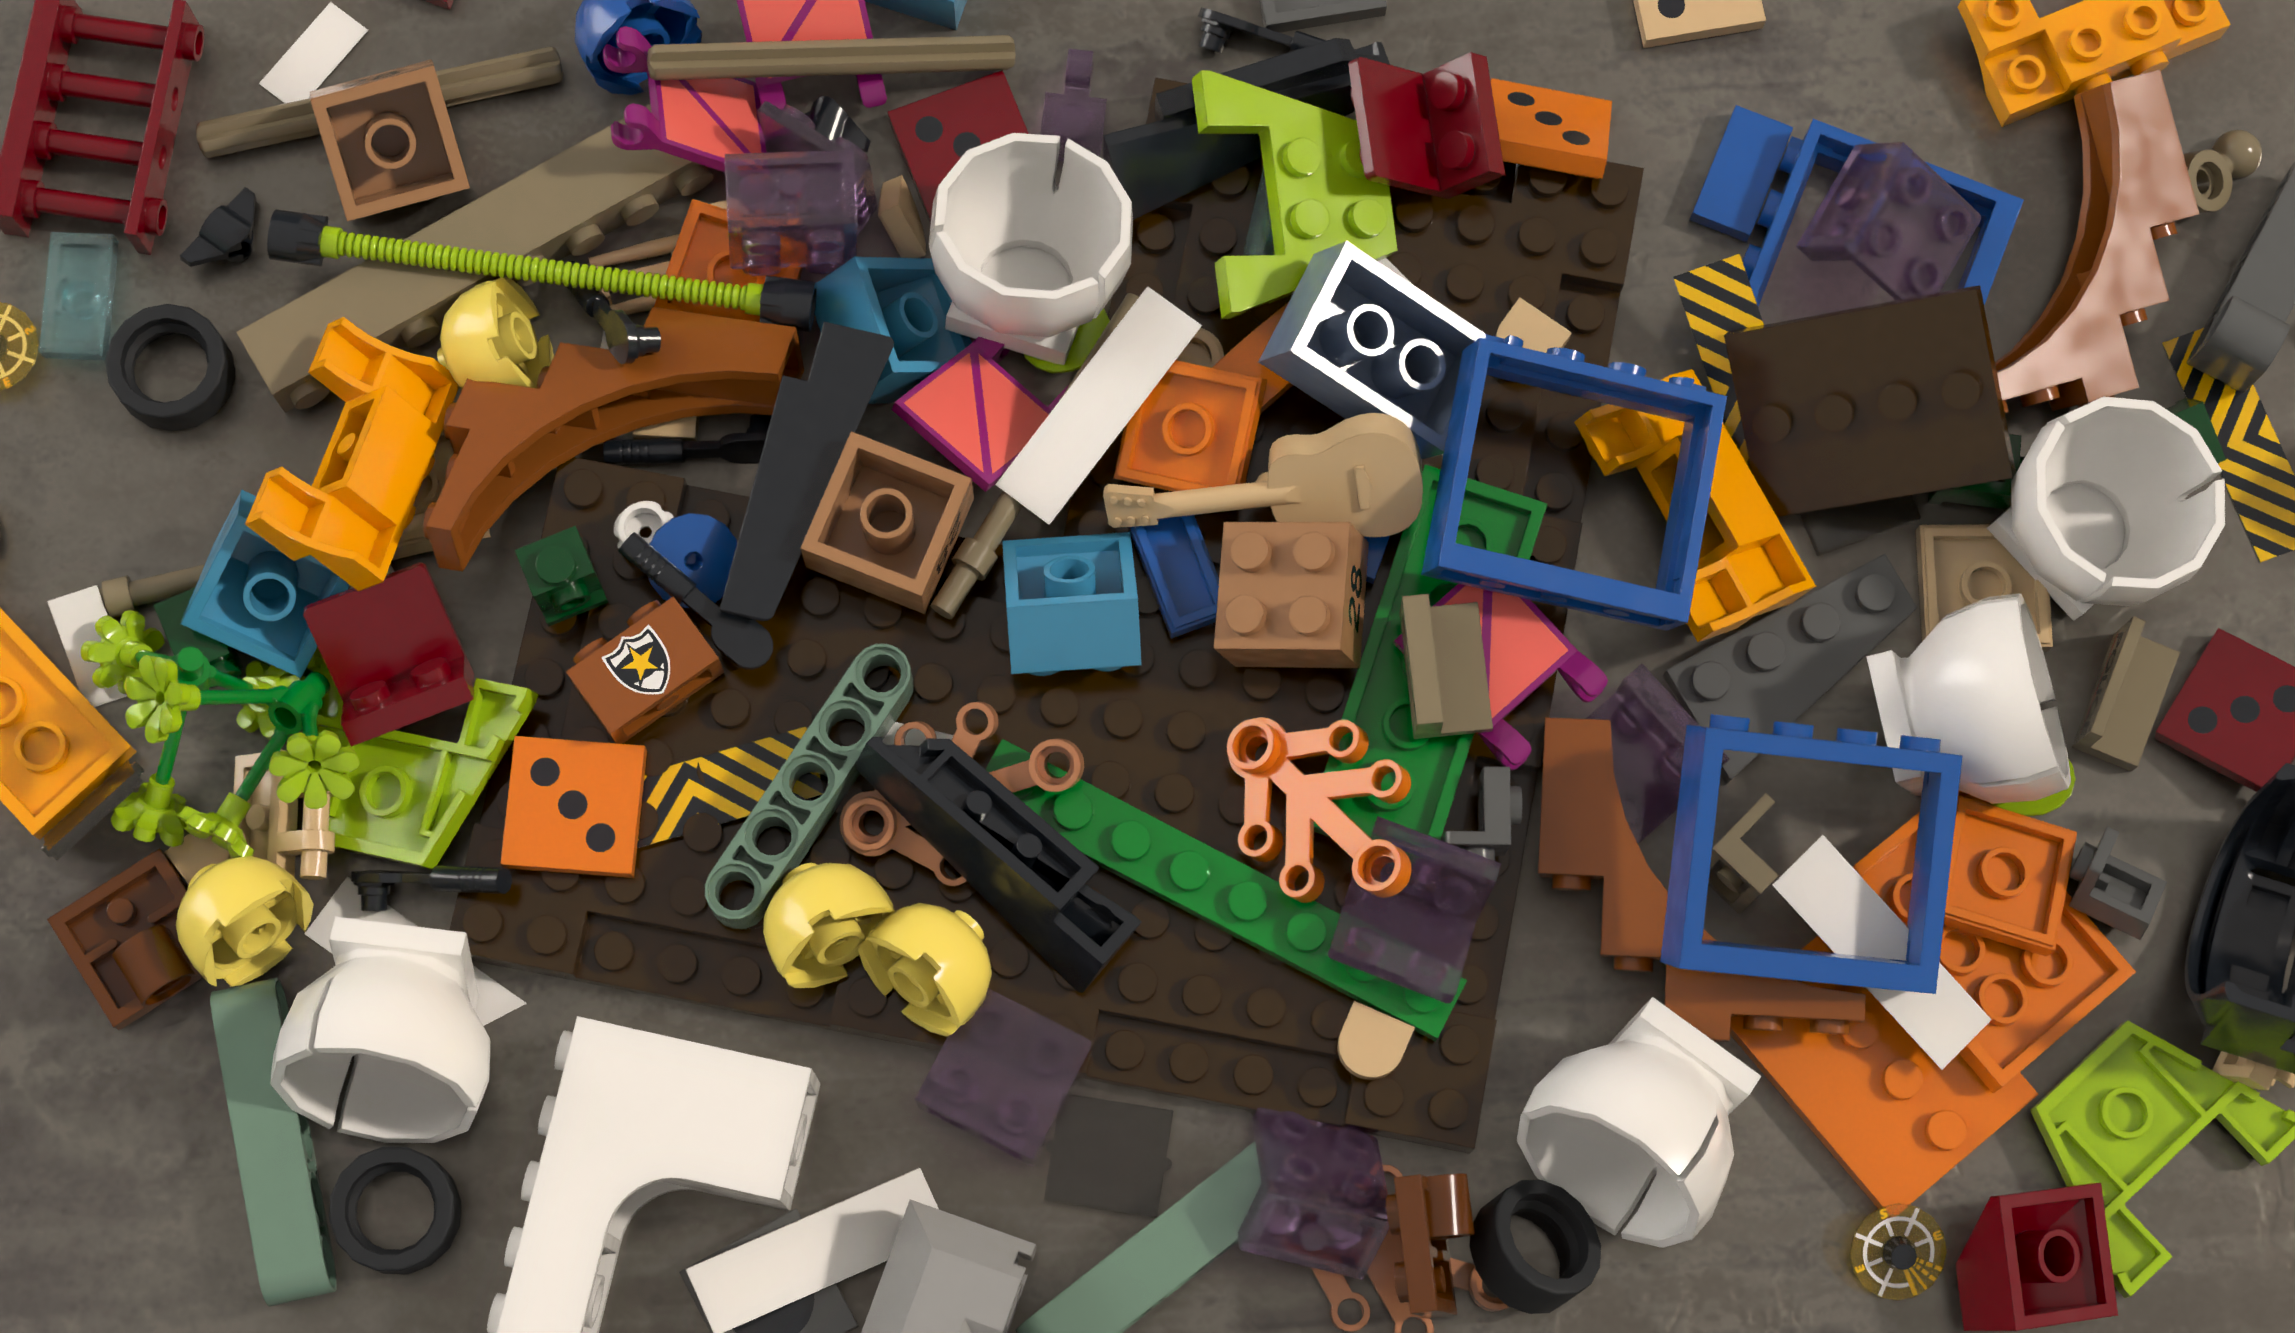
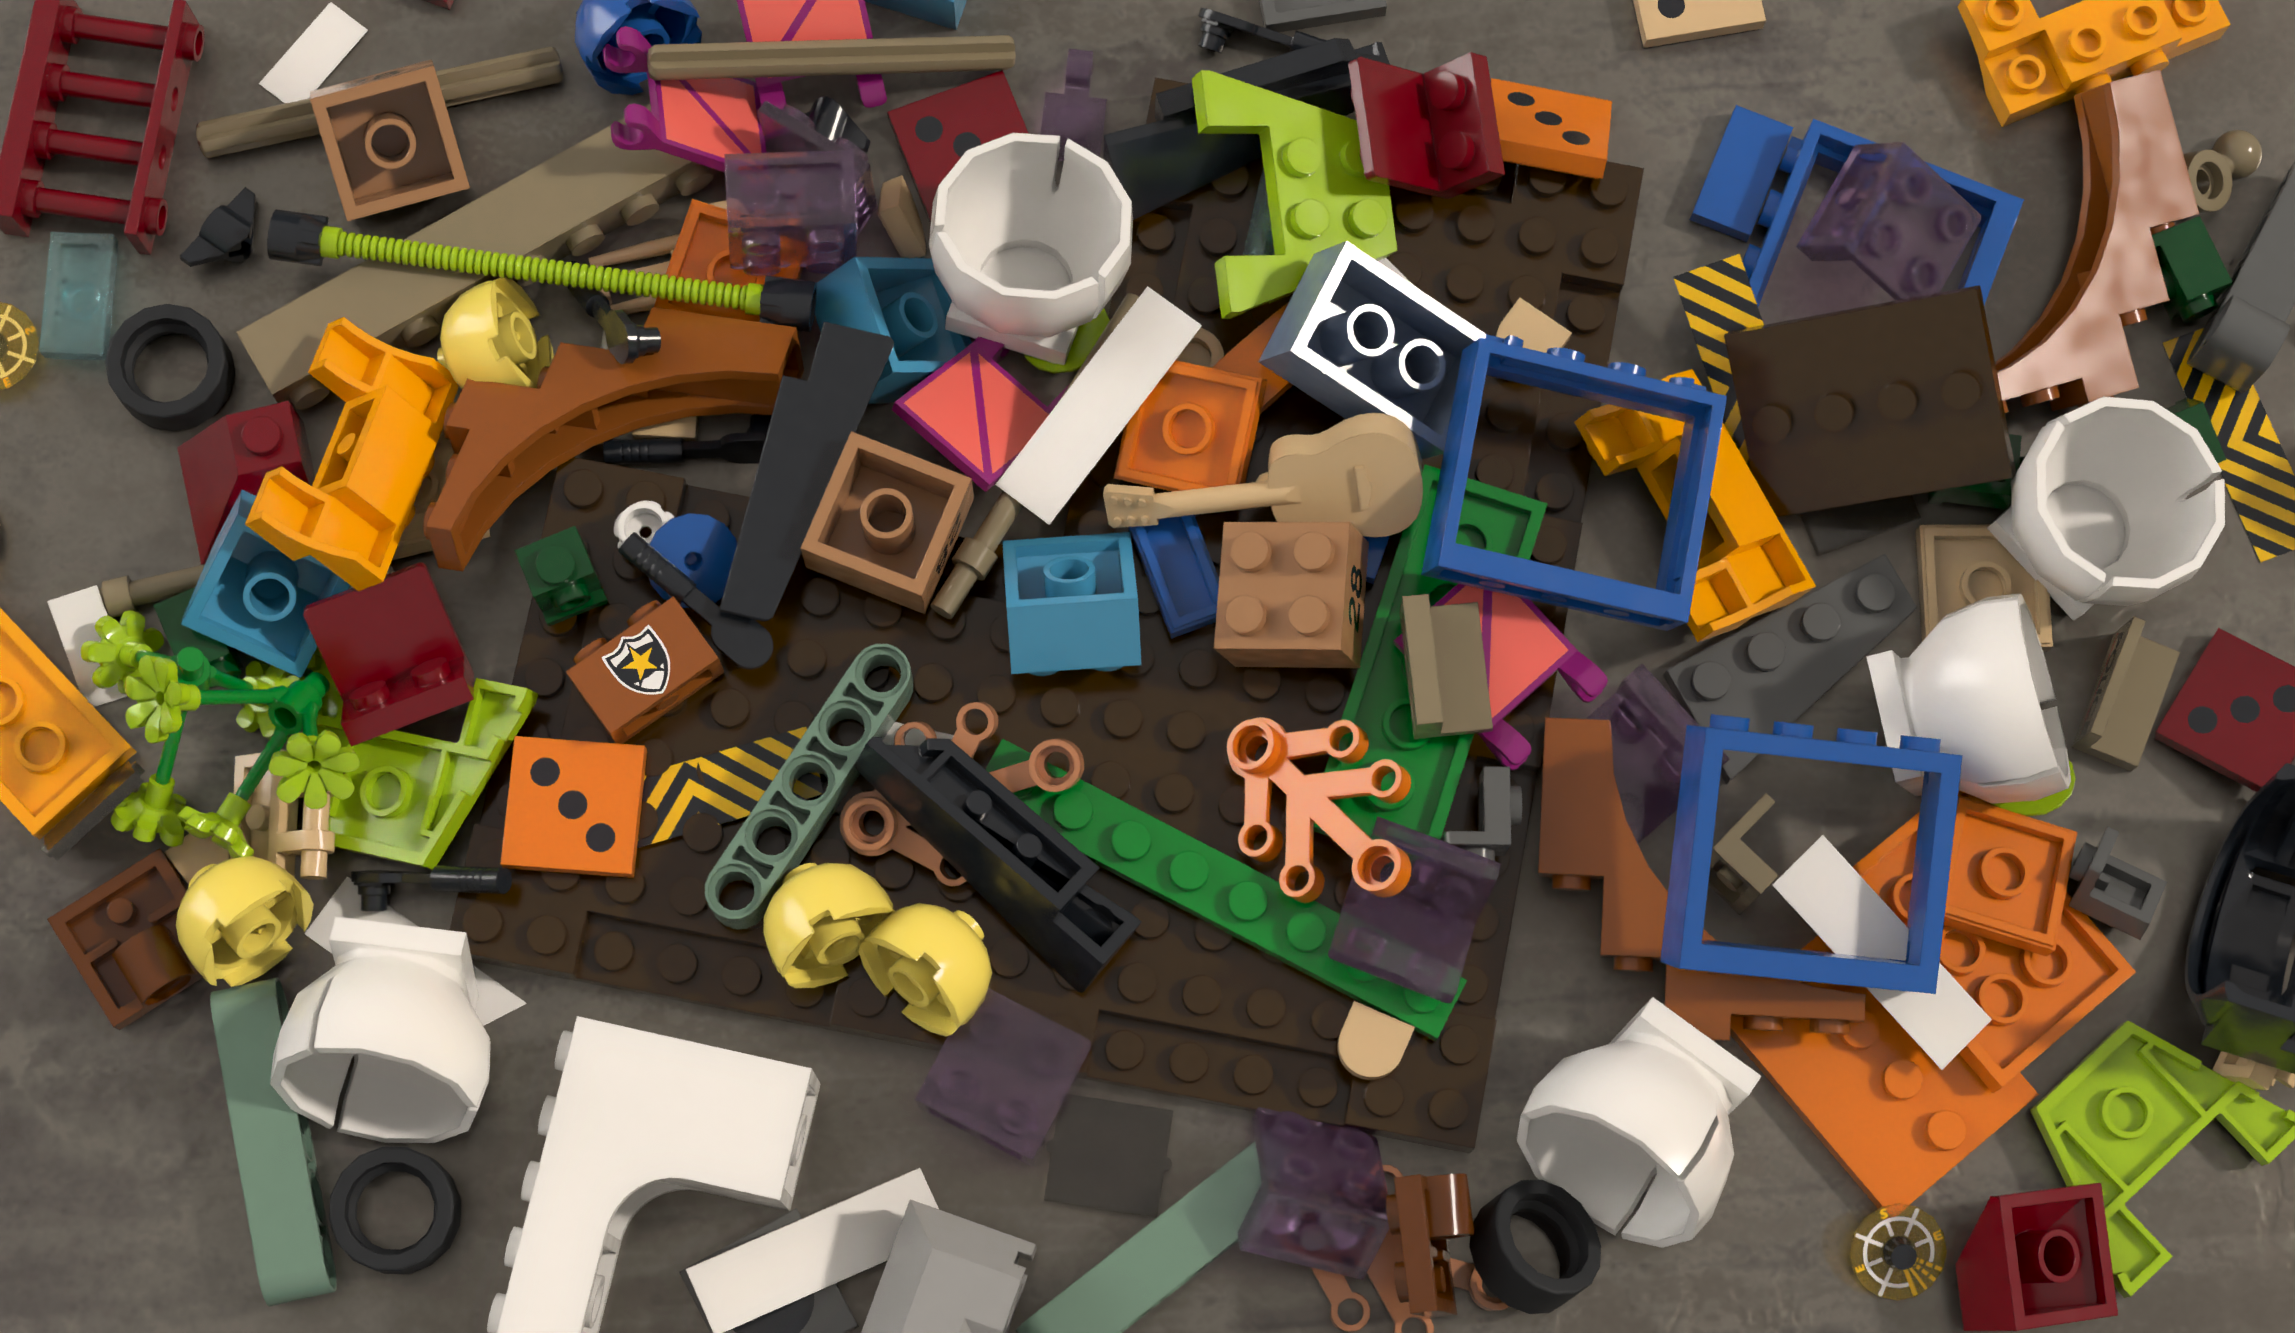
(236, 457): none -> dark red slope
(2190, 270): none -> dark green brick

